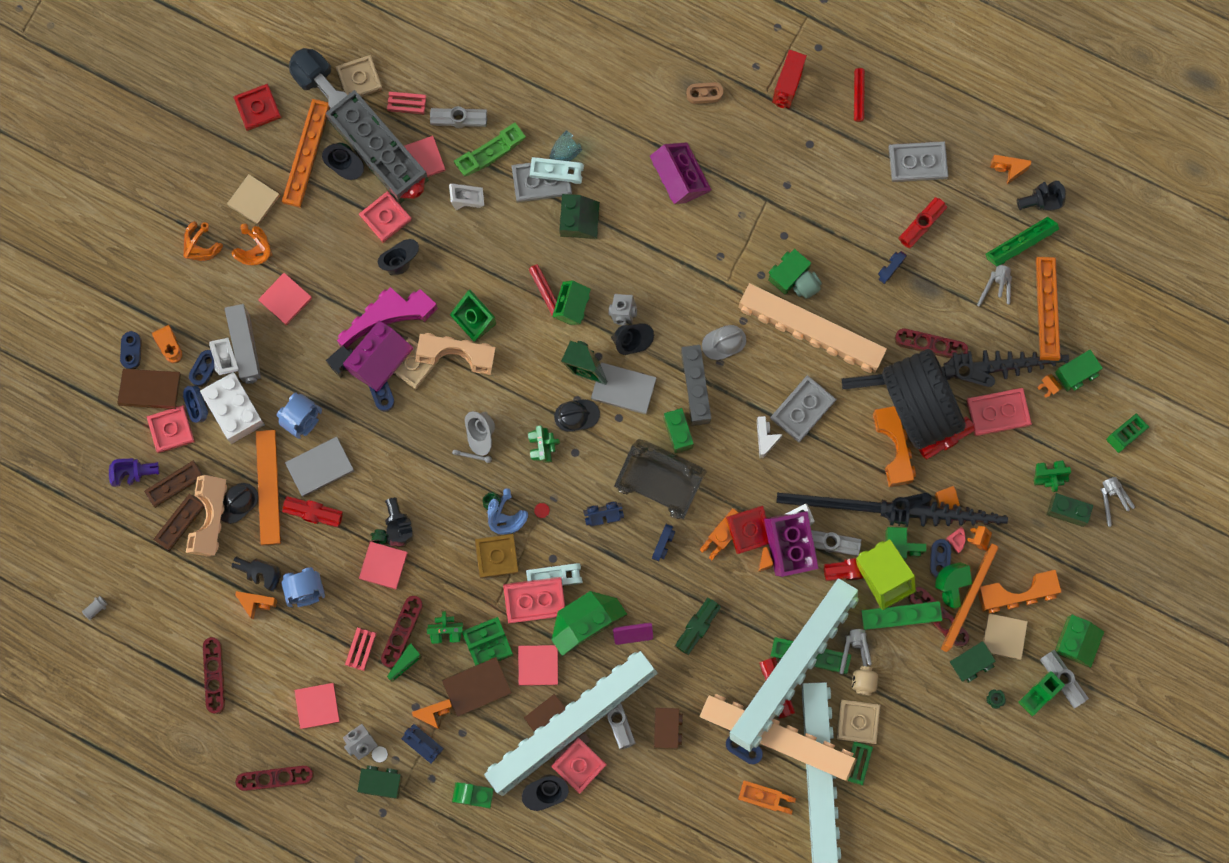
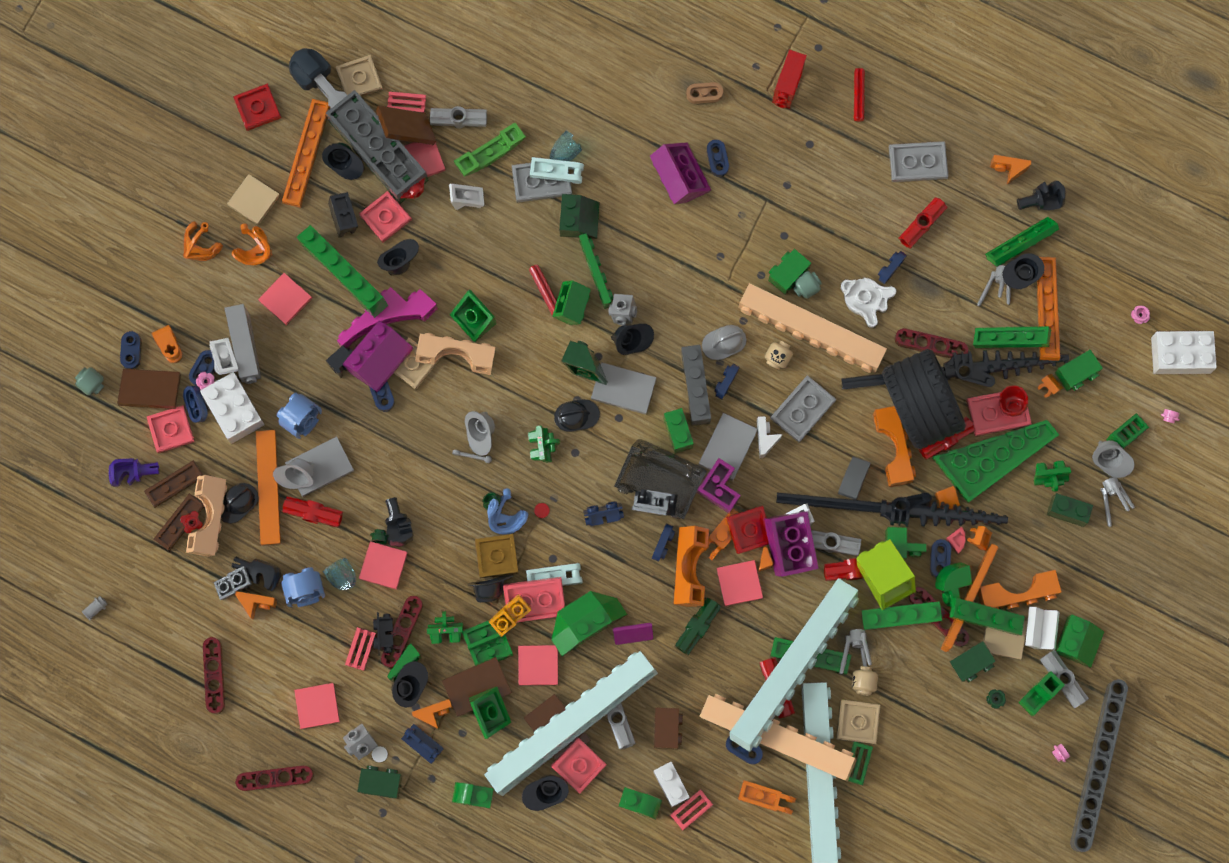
(89, 381): none -> sand green head
(185, 520): none -> red plate
(204, 376): none -> bright pink plate
(234, 581): none -> dark grey slope
(295, 474): none -> light grey piece
(341, 574): none -> clear light blue brick
(342, 214): none -> black hinge
(348, 276): none -> green arch
(383, 641): none -> black hinge
(406, 125): none -> reddish brown tile
(409, 684): none -> black piece
(489, 589): none -> black piece
(490, 711): none -> green slope
(509, 615): none -> light orange slope
(594, 263): none -> green plate
(640, 803): none -> green brick
(655, 502): none -> hinge
(671, 784): none -> white brick
(691, 543): none -> orange arch
(704, 799): none -> coral tile
(715, 488): none -> magenta brick
(717, 159): none -> dark blue plate
(728, 443): none -> light grey tile
(730, 374): none -> dark blue plate
(739, 583): none -> coral tile
(778, 355): none -> tan head
(854, 478): none -> dark grey slope
(866, 297): none -> white tile
(987, 461): none -> green wing
(987, 616): none -> green plate
(1012, 337): none -> green plate
(1013, 401): none -> red hair
(1023, 271): none -> black piece
(1042, 628): none -> white panel
(1060, 753): none -> bright pink plate
(1092, 773): none -> dark grey beam
(1113, 459): none -> light grey piece
(1145, 314): none -> bright pink plate
(1170, 416): none -> bright pink plate
(1183, 352): none -> white brick

